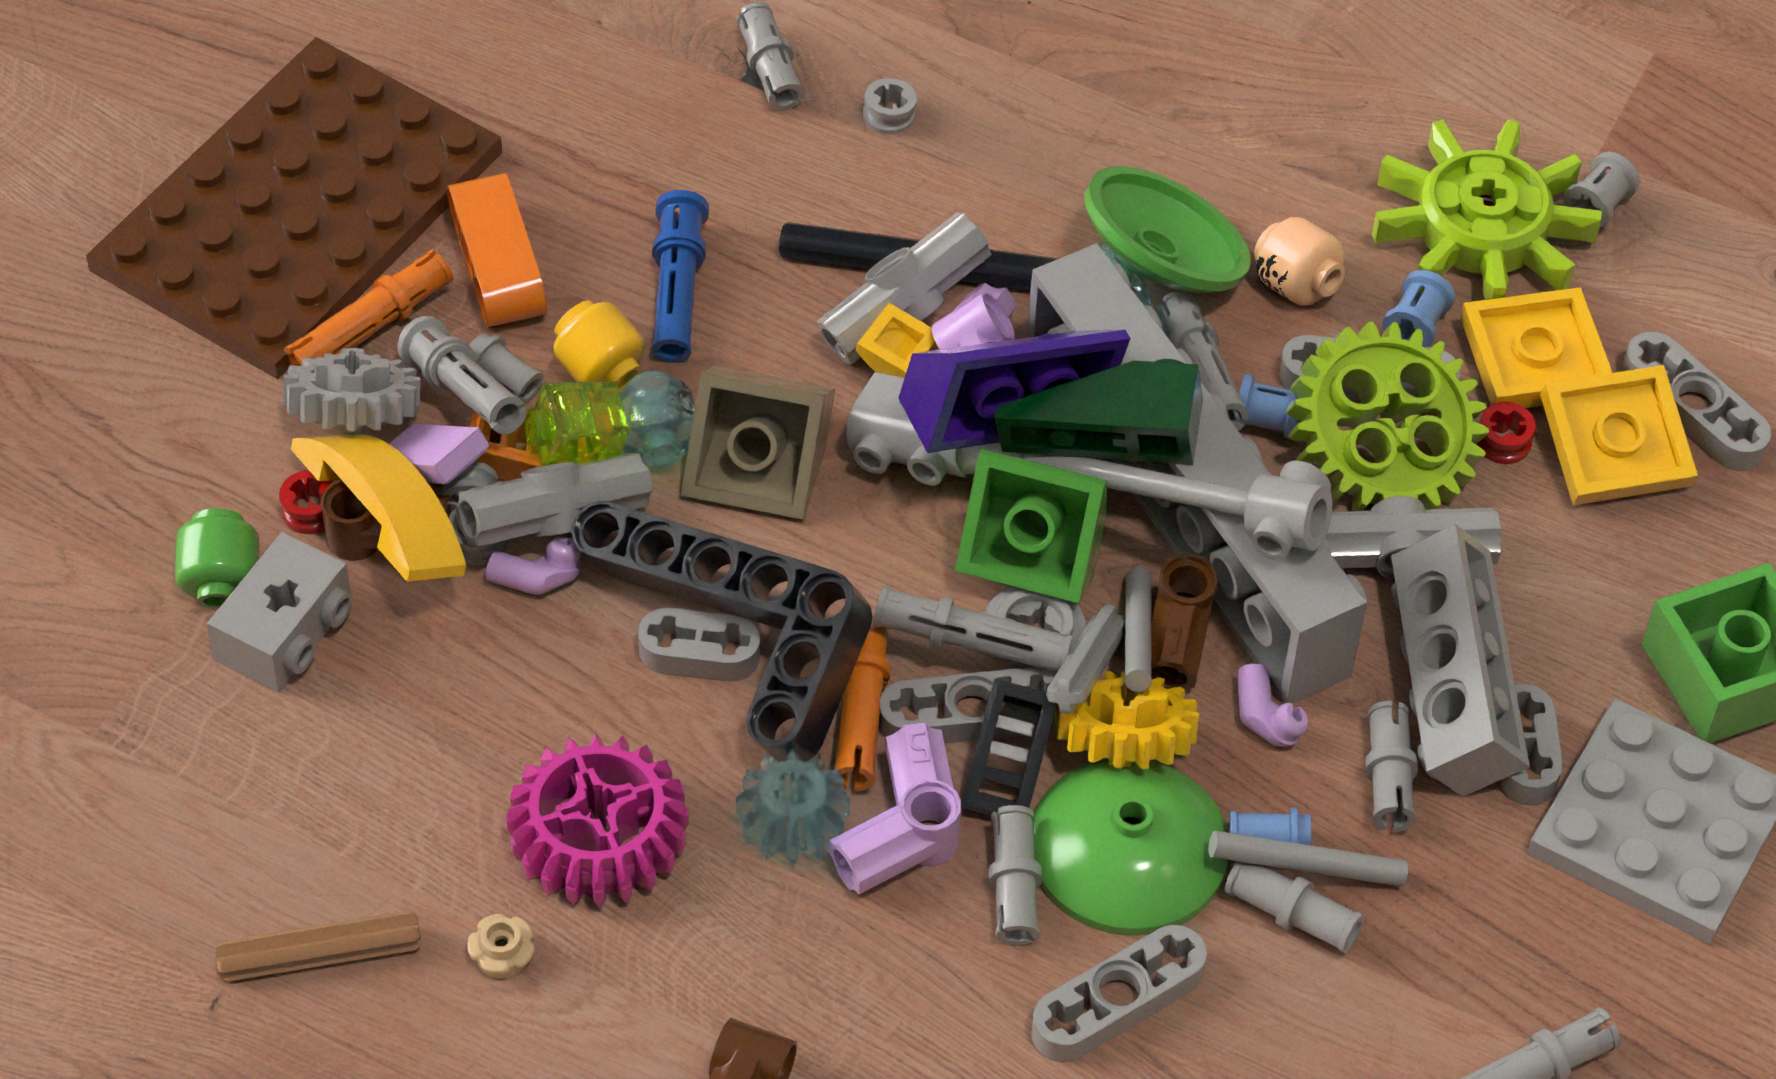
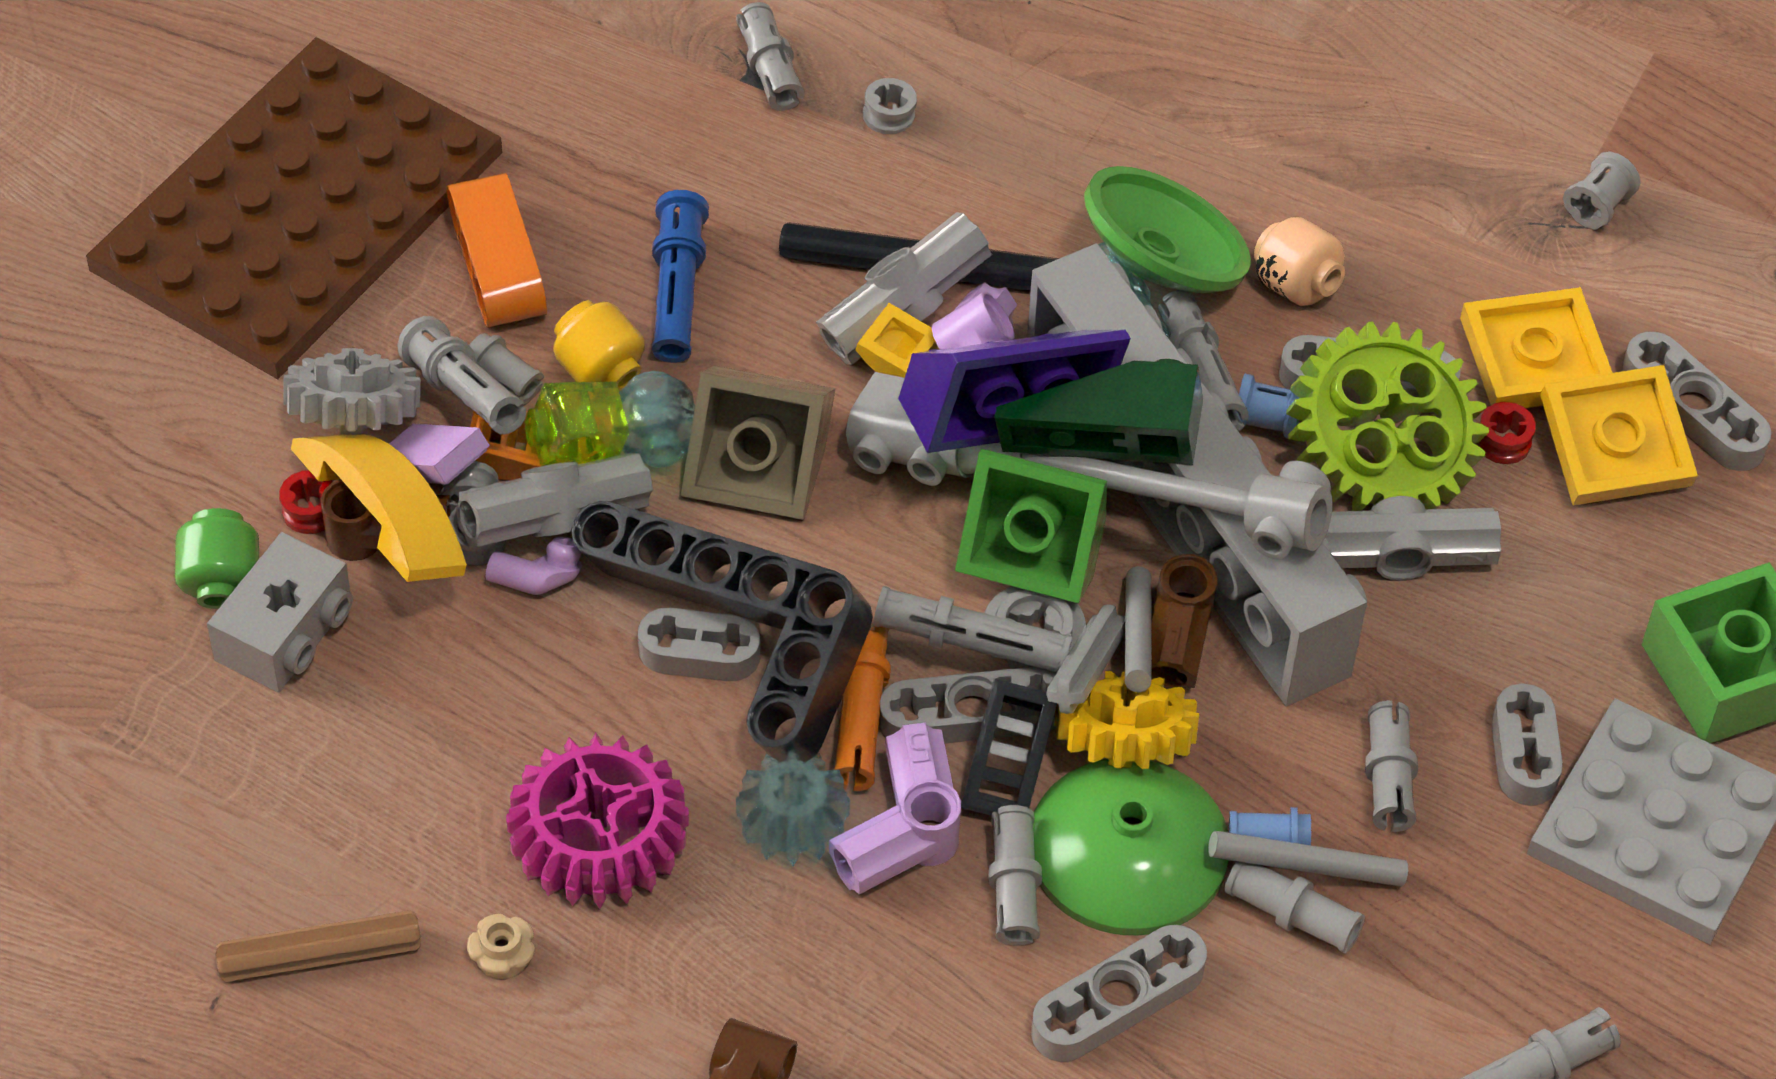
(387, 301): orange pin -> none
(1270, 721): lavender arm -> none
(1421, 309): medium blue bush -> none
(1458, 662): light grey brick -> none
(1485, 210): lime gear -> none

